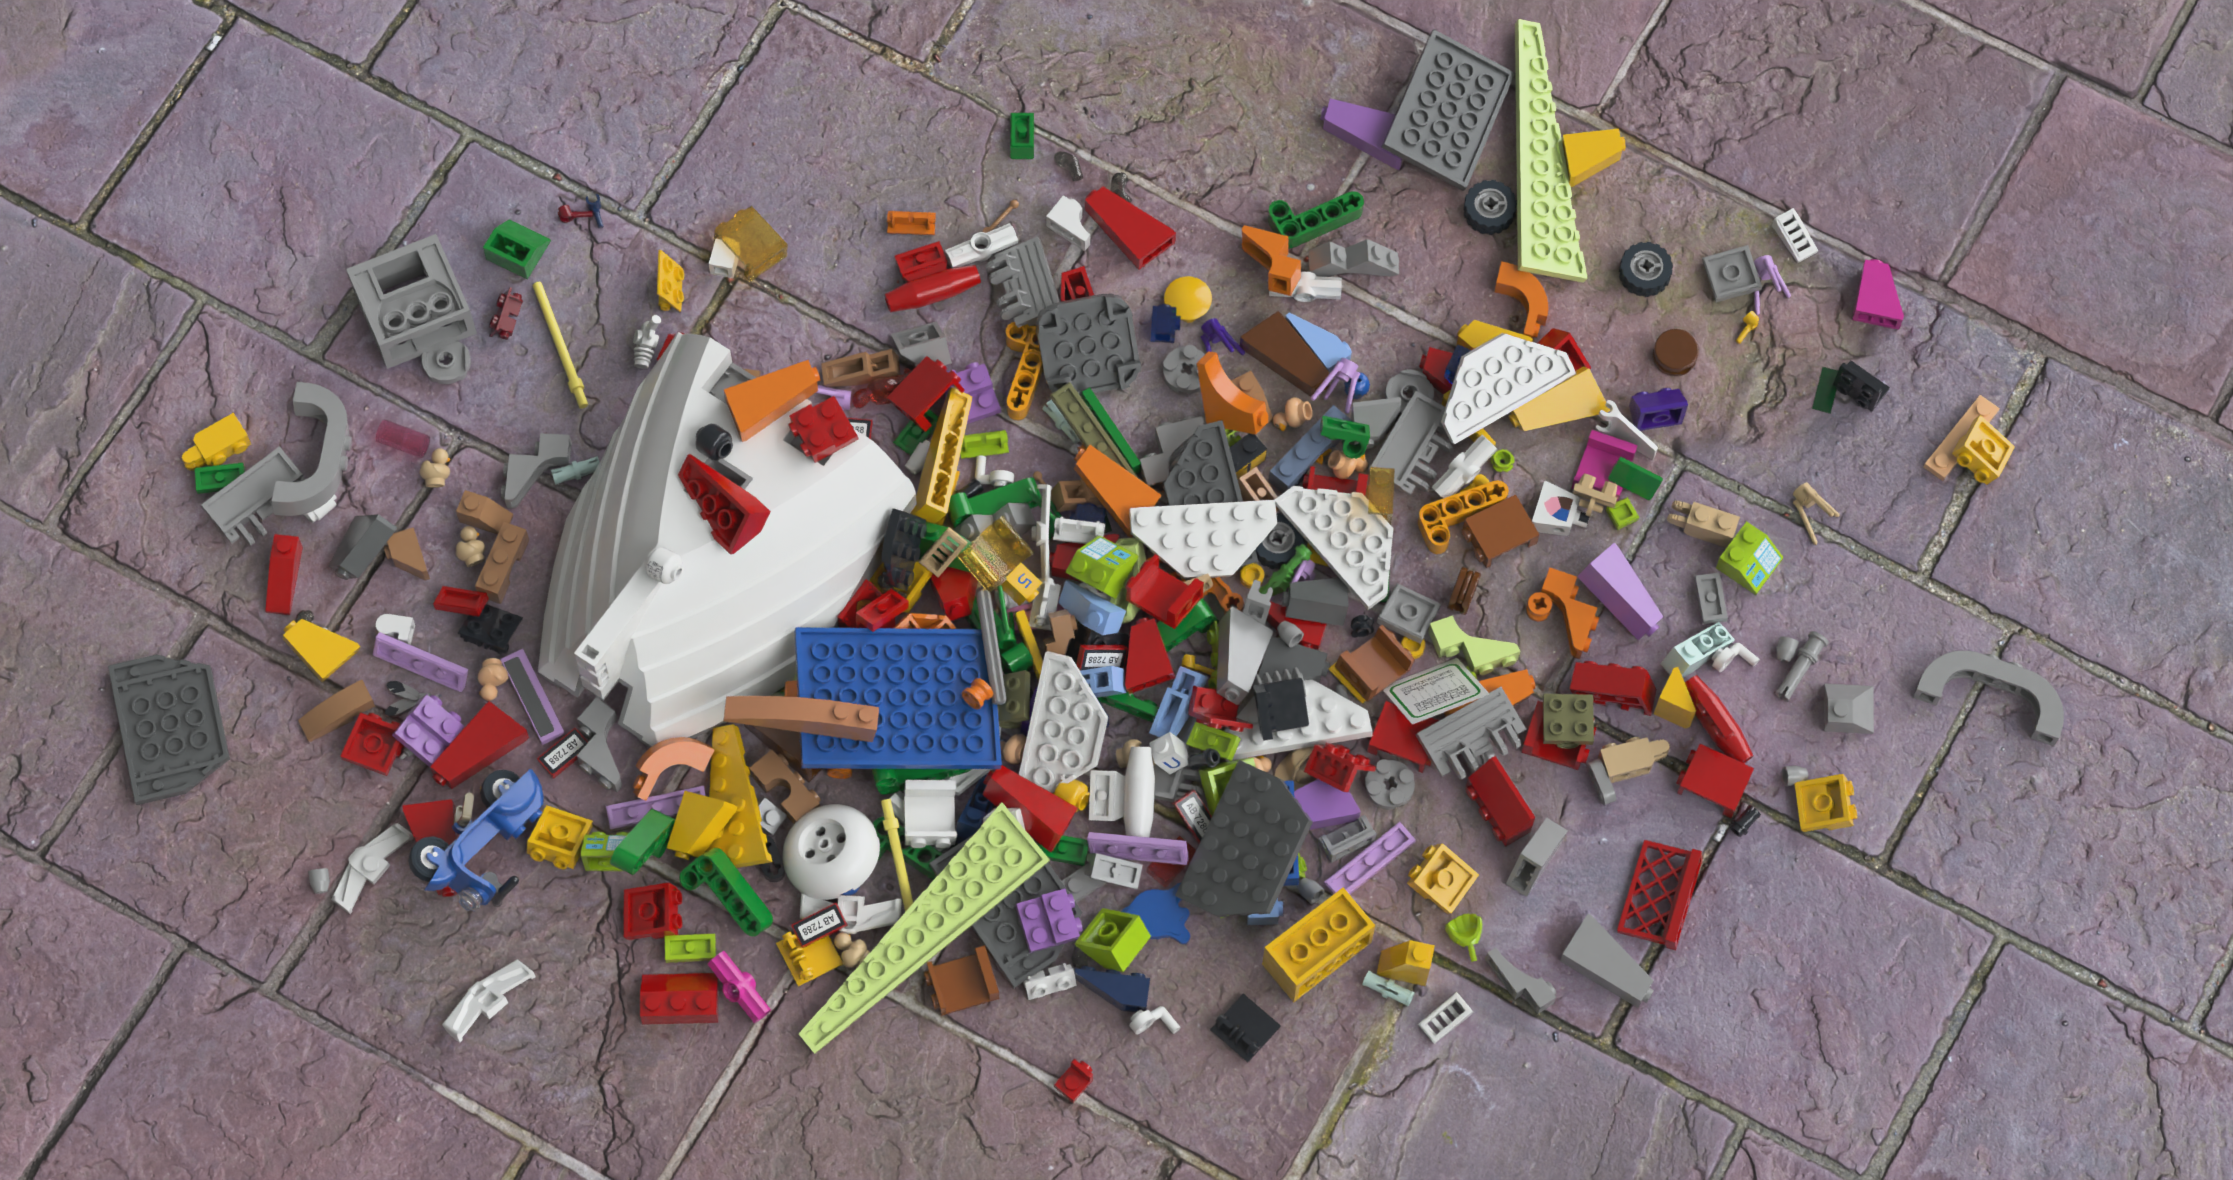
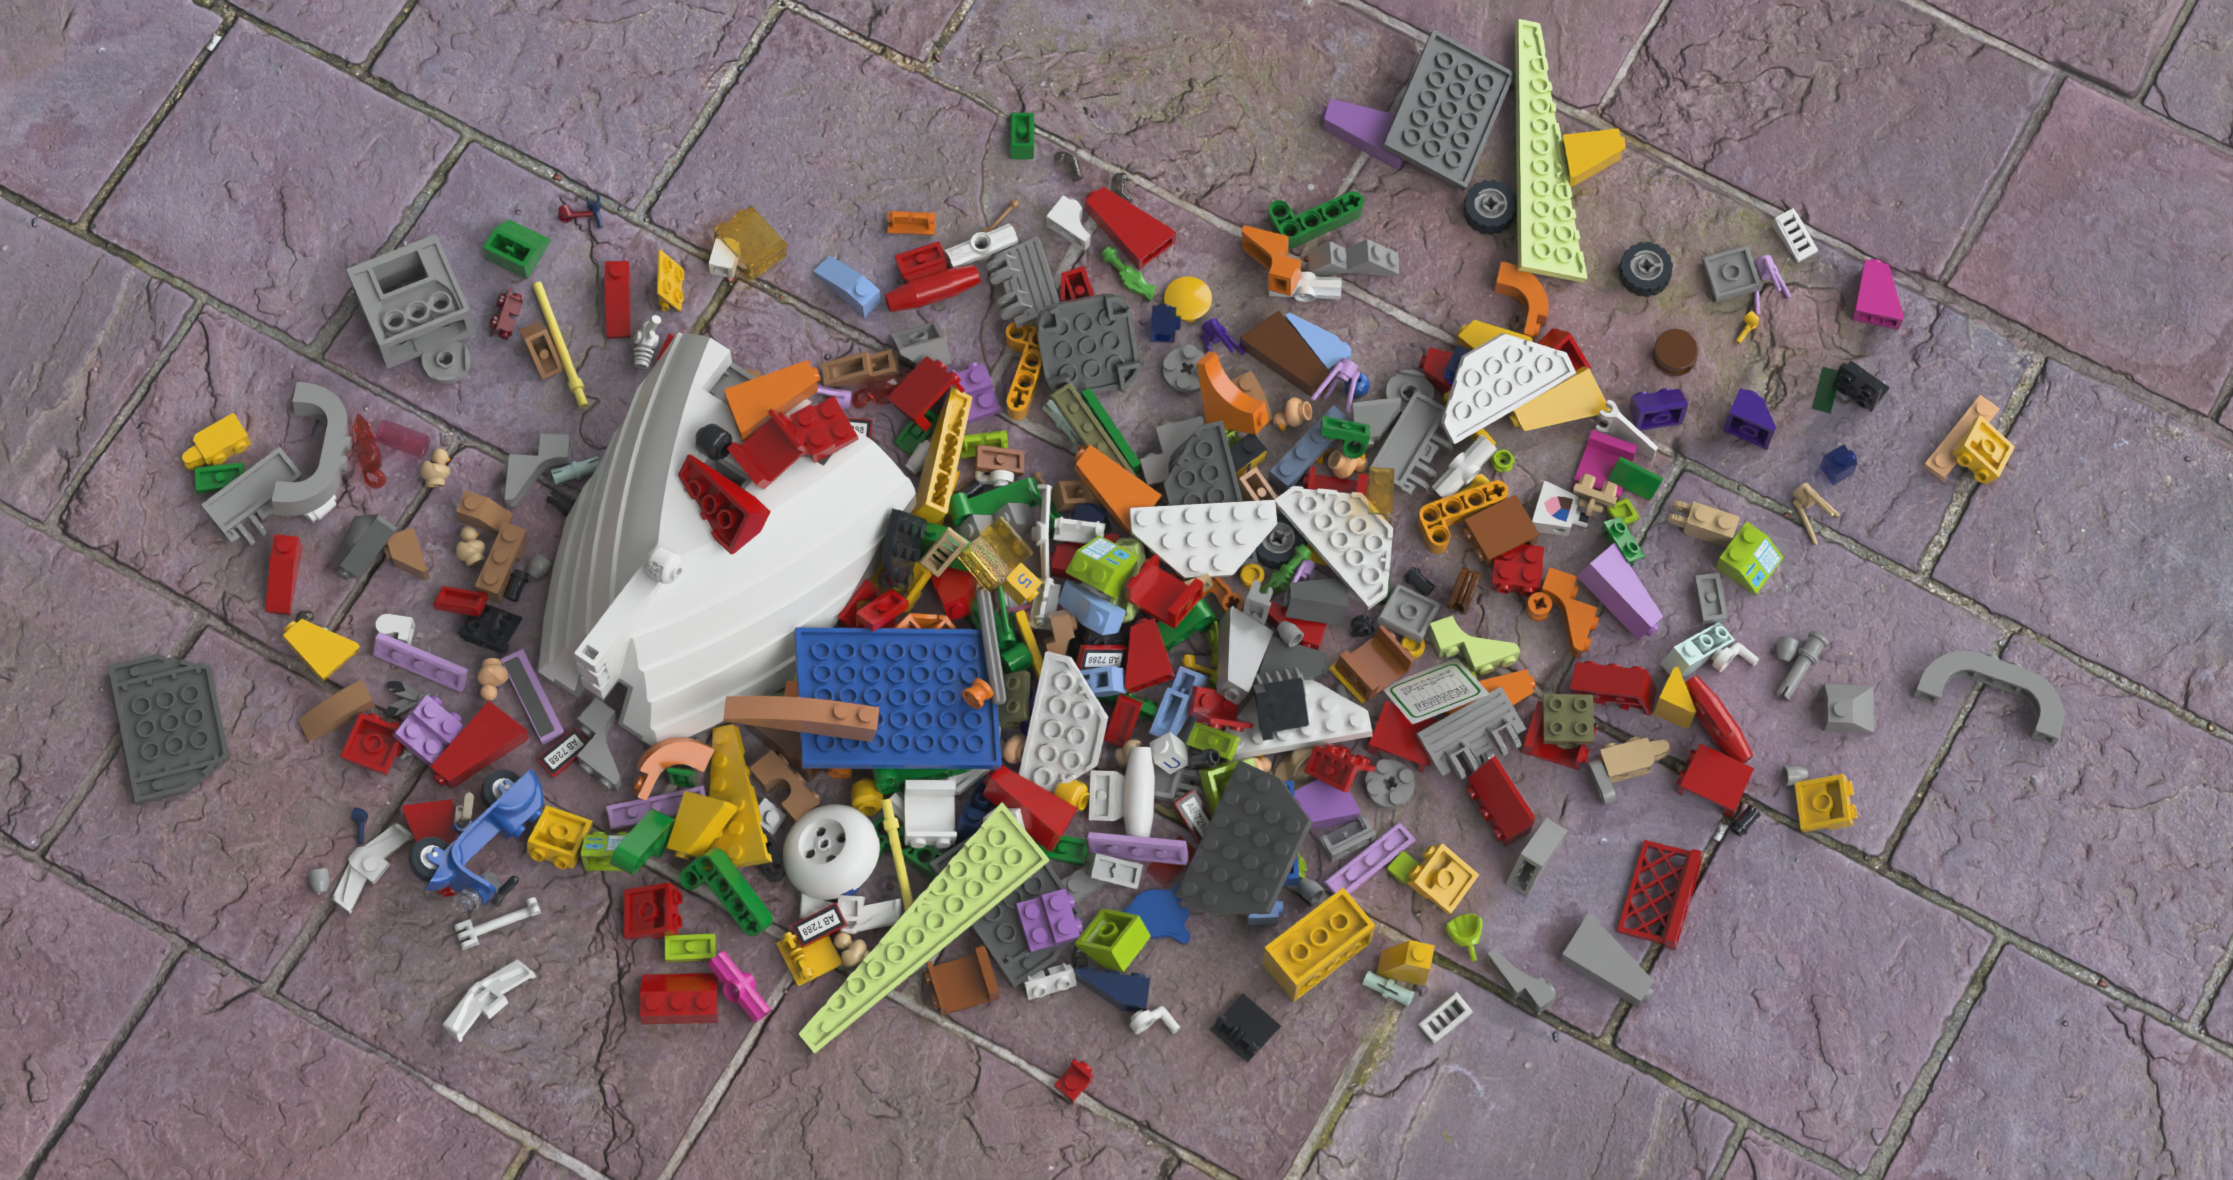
(360, 816): none -> dark blue hand
(368, 453): none -> clear red animal
(472, 932): none -> white hinge
(516, 585): none -> black pin
(538, 566): none -> light grey hose
(541, 349): none -> medium nougat slope
(563, 503): none -> black pin
(618, 299): none -> red slope
(682, 776): none -> green slope
(770, 450): none -> red panel
(849, 285): none -> light blue slope
(866, 797): none -> yellow head
(995, 458): none -> plate
(1122, 720): none -> red tile
(1130, 279): none -> bright green piece
(1401, 866): none -> lime tile
(1419, 581): none -> black pin
(1518, 570): none -> red plate
(1617, 532): none -> green hinge
(1750, 419): none -> dark purple slope
(1839, 464): none -> clear blue brick

